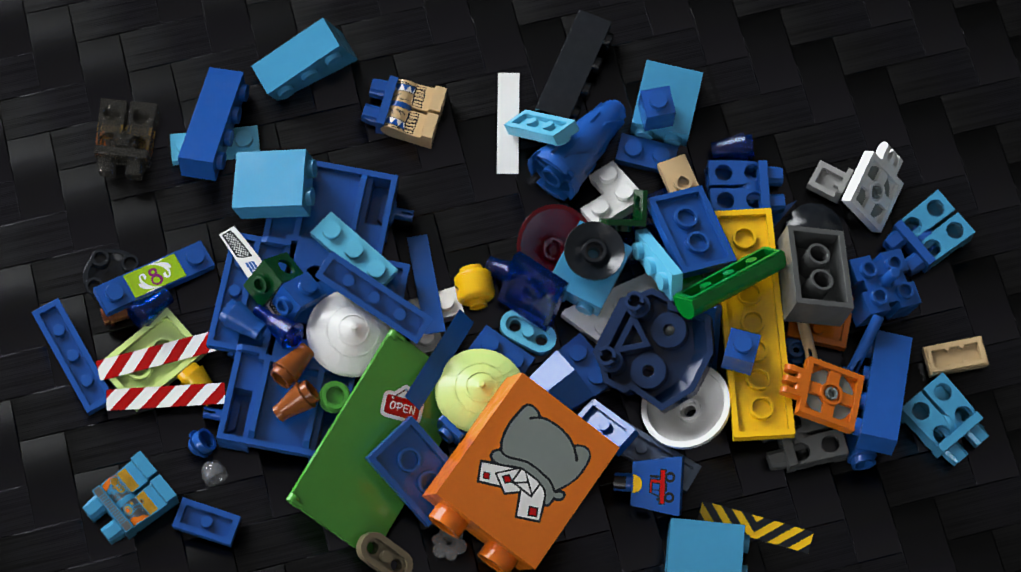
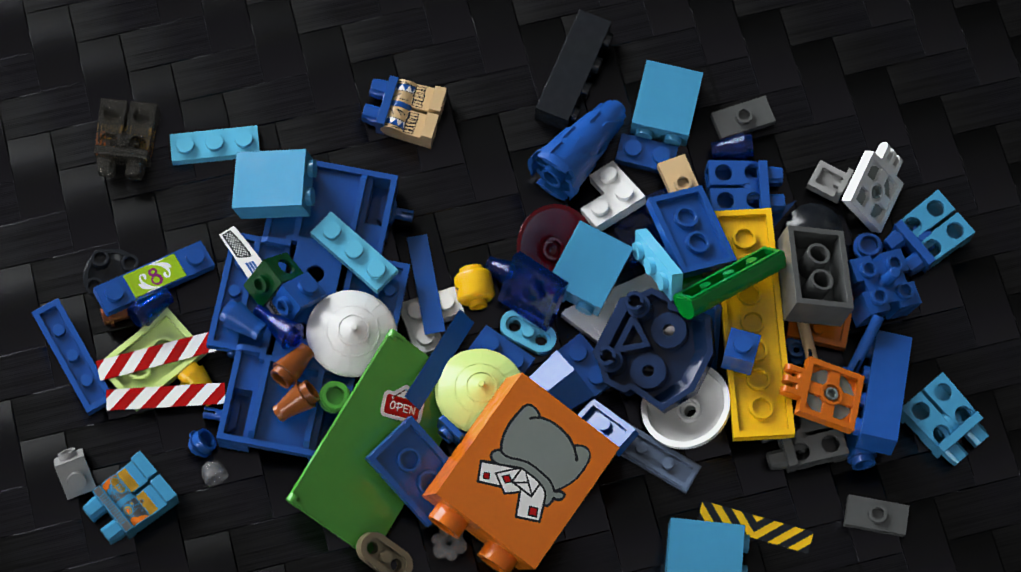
(74, 472): none -> light grey bracket
(207, 522): blue plate -> none
(213, 124): blue brick -> none
(304, 60): dark azure wedge -> none
(374, 297): blue plate -> none
(507, 109): white sticker -> none
(542, 127): medium azure plate -> none
(595, 237): black dish -> none
(639, 215): dark green bracket -> none
(654, 484): blue torso -> none
(656, 108): blue brick -> none
(743, 118): none -> dark grey plate
(867, 244): none -> blue plate
(876, 515): none -> dark grey plate
(955, 356): tan plate -> none

